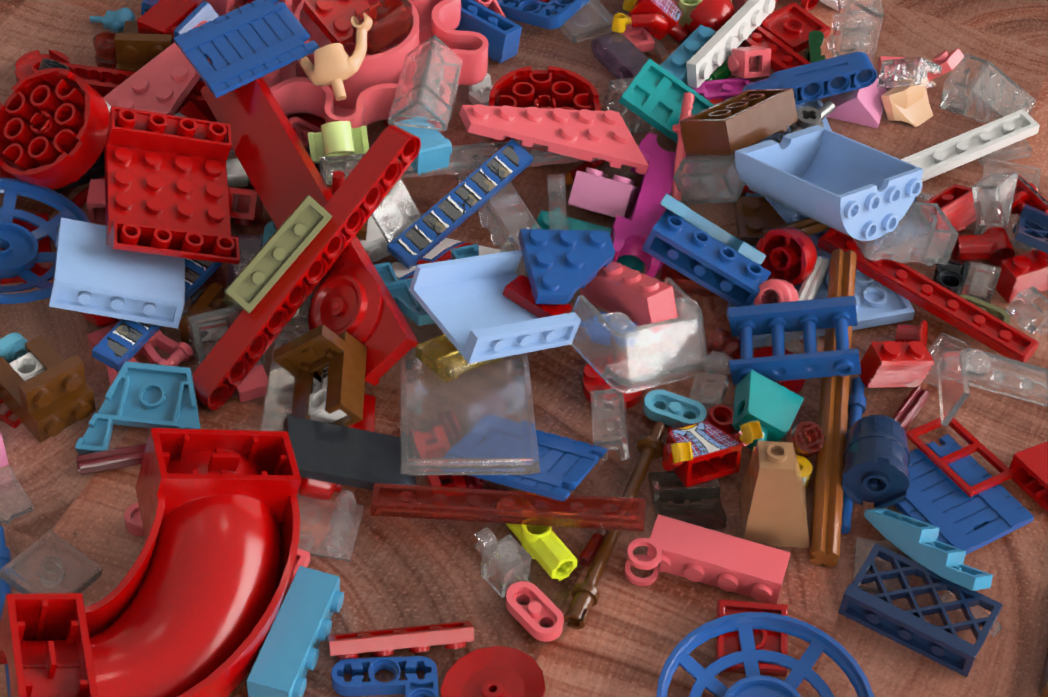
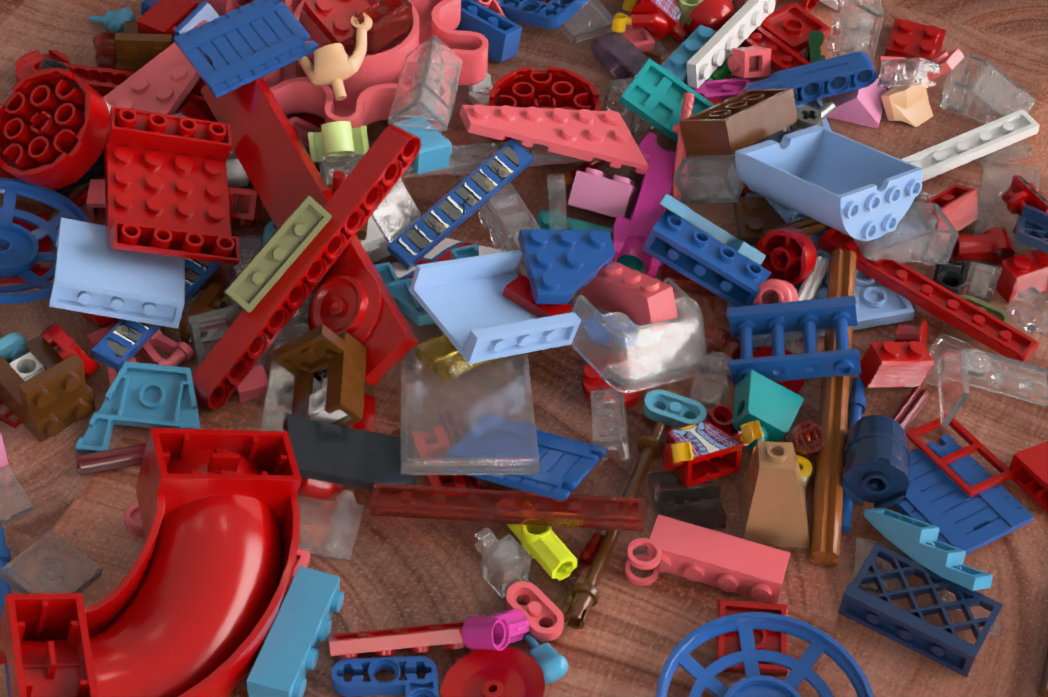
(56, 335): none -> red plate
(495, 630): none -> dark pink piece
(549, 660): none -> dark azure piece
(914, 40): none -> red plate
(994, 199): clear slope -> none

